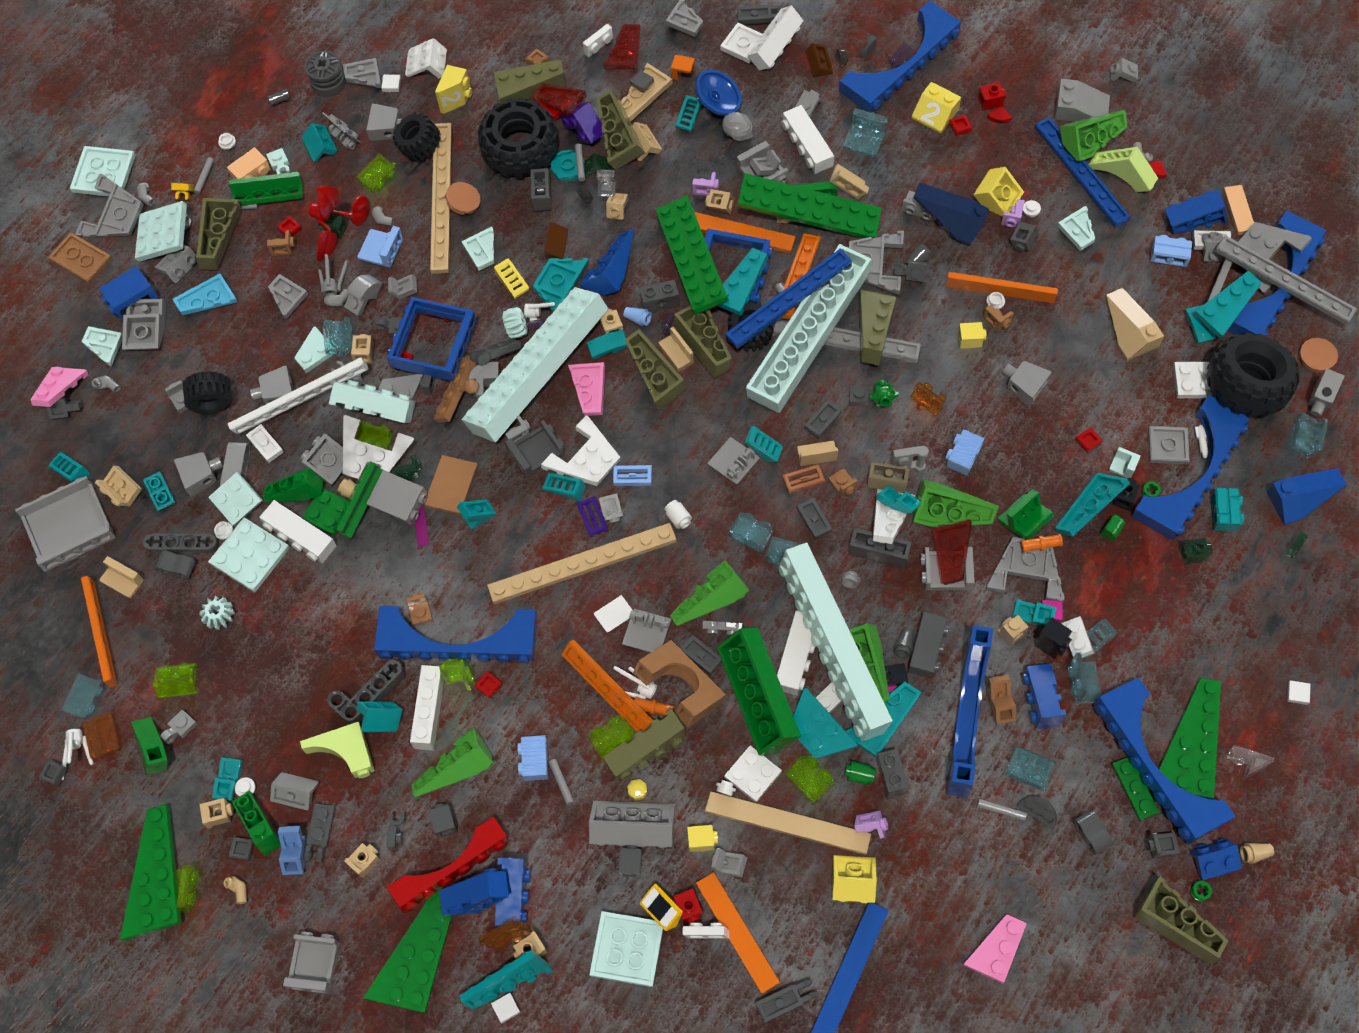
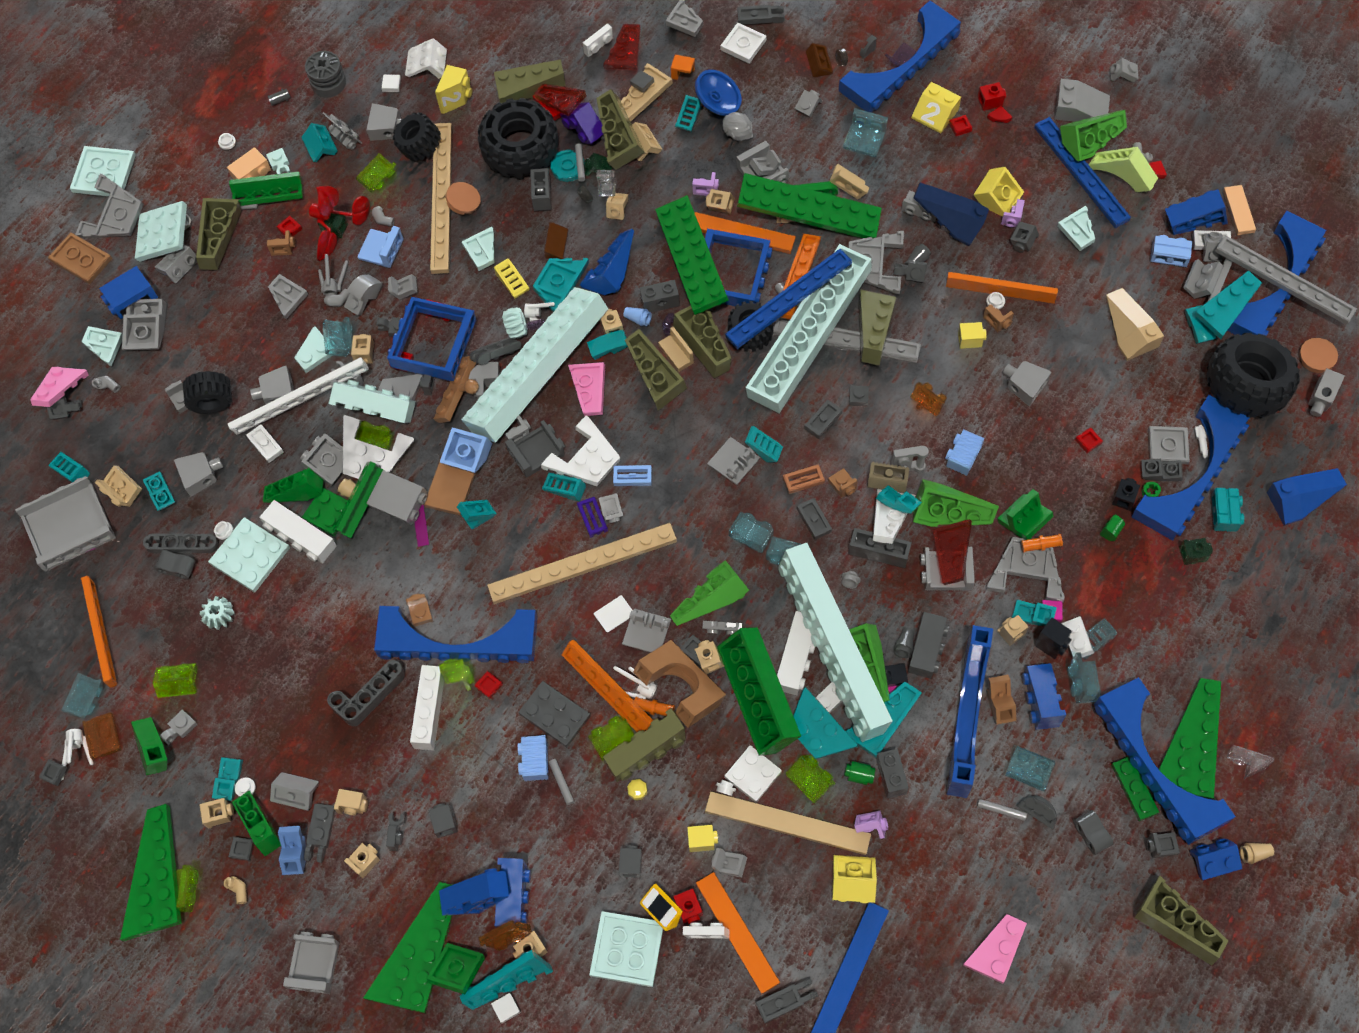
(121, 578): tan panel -> none
(142, 190): light grey arm -> none
(182, 188): yellow tile -> none
(204, 174): light grey piece -> none
(205, 296): medium azure wing -> none
(235, 460): light grey beam -> none
(235, 499): light aqua plate -> none
(346, 743): yellowish green arch -> none
(350, 802): none -> tan brick
(363, 73): light grey wing -> none
(380, 716): teal panel -> none
(408, 471): clear green bracket -> none
(412, 889): red arch -> none
(455, 968): none -> green plate
(464, 761): bright green wedge -> none
(466, 450): none -> light blue slope
(537, 57): medium nougat tile -> none
(554, 714): none -> dark grey plate
(632, 824): light grey slope -> none
(678, 514): white brick -> none
(711, 662): none -> tan brick
(743, 280): teal wing -> none
(775, 38): white brick -> none
(808, 139): white brick -> none
(817, 453): tan panel -> none
(883, 394): green rock -> none
(1031, 208): white plate -> none
(1092, 500): teal wing -> none
(1124, 463): light aqua panel -> none
(1162, 471): none -> dark grey slope
(1191, 379): white plate -> none
(1201, 884): green bush -> none
(1202, 278): none -> light grey bracket
(1267, 241): light grey wing -> none
(1298, 692): white tile -> none
(1299, 541): clear green tile -> none
(1309, 435): clear light blue bracket -> none

